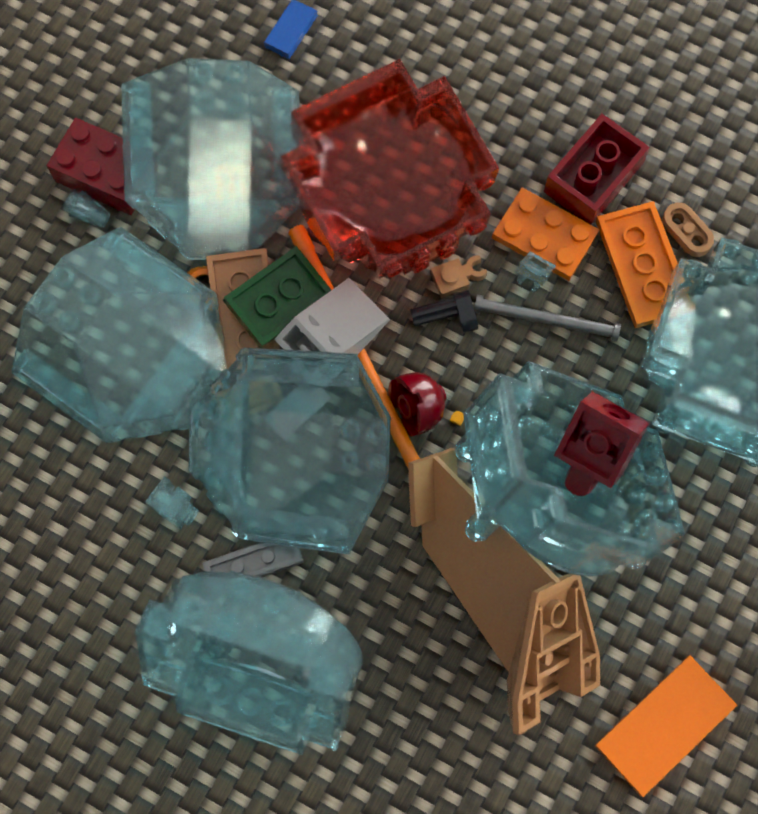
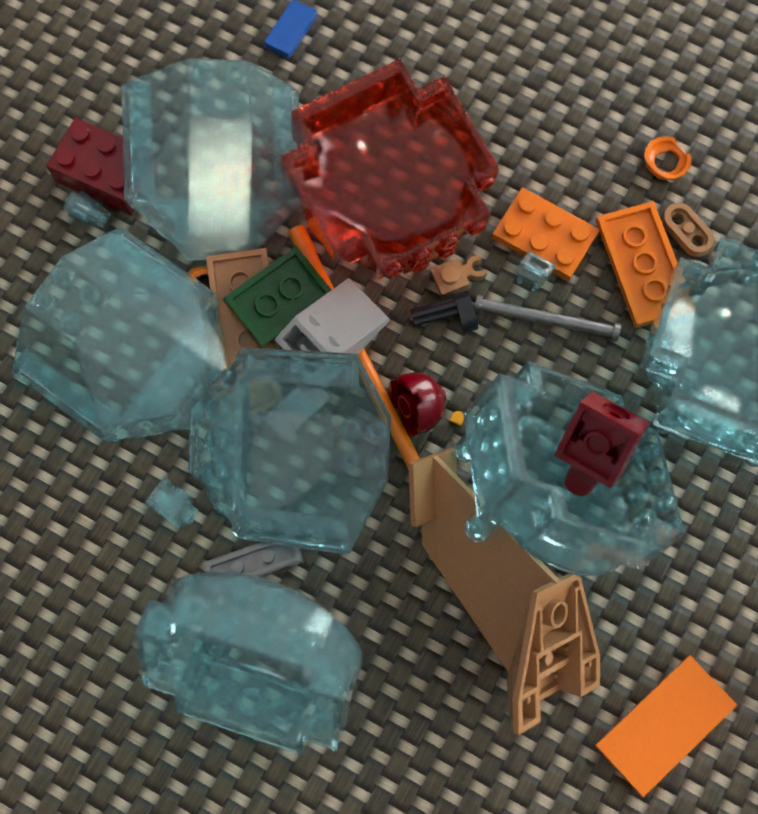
(596, 169): dark red brick -> none
(664, 145): none -> orange piece

